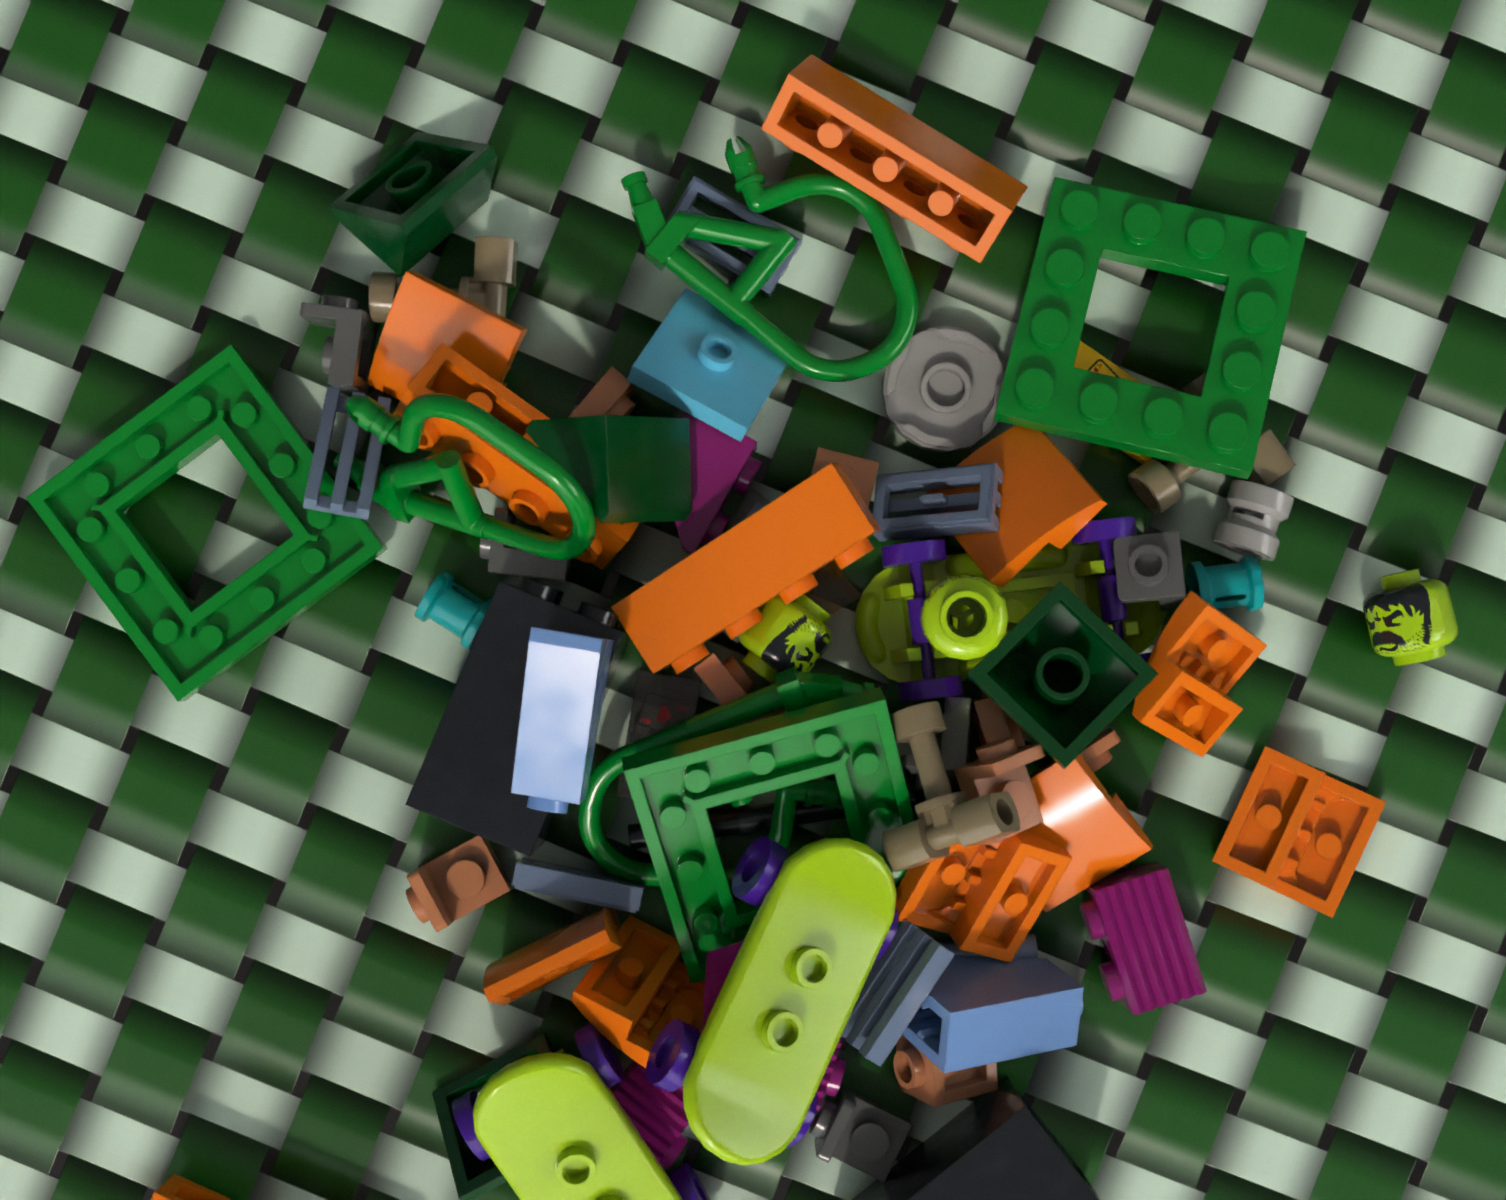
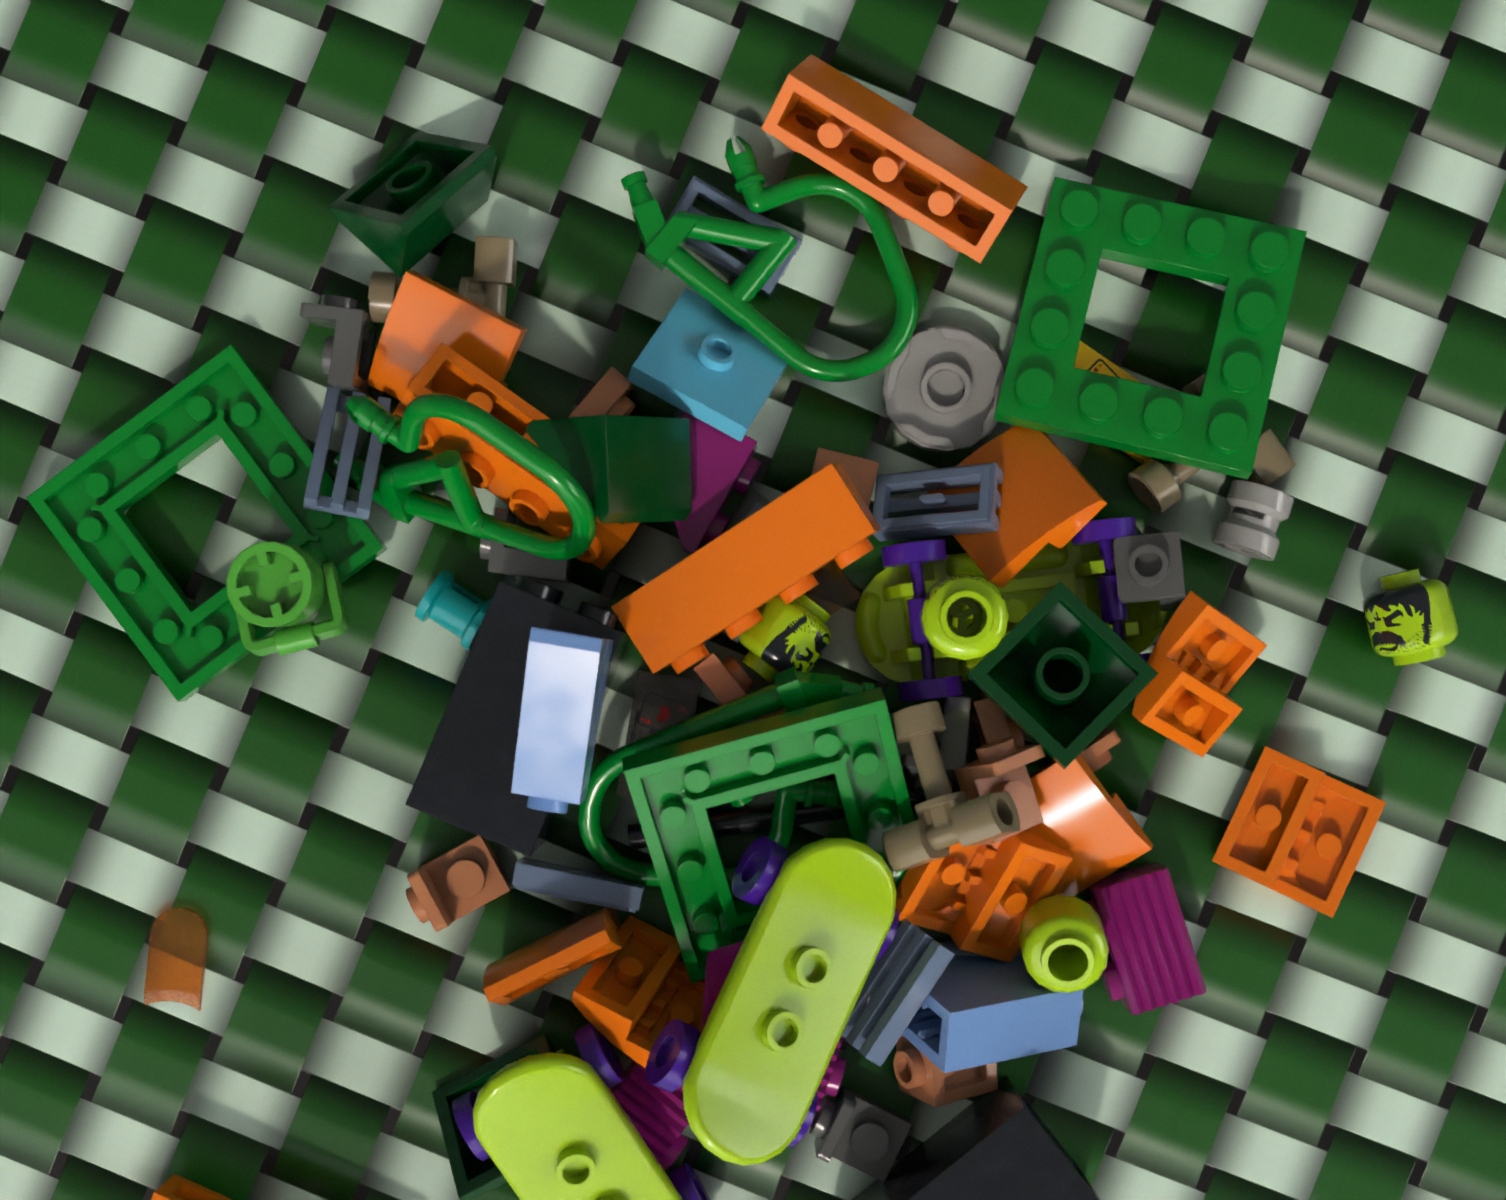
(176, 958): none -> clear orange piece
(284, 588): none -> bright green piece
(1063, 944): none -> lime head
(1228, 584): teal bush -> none

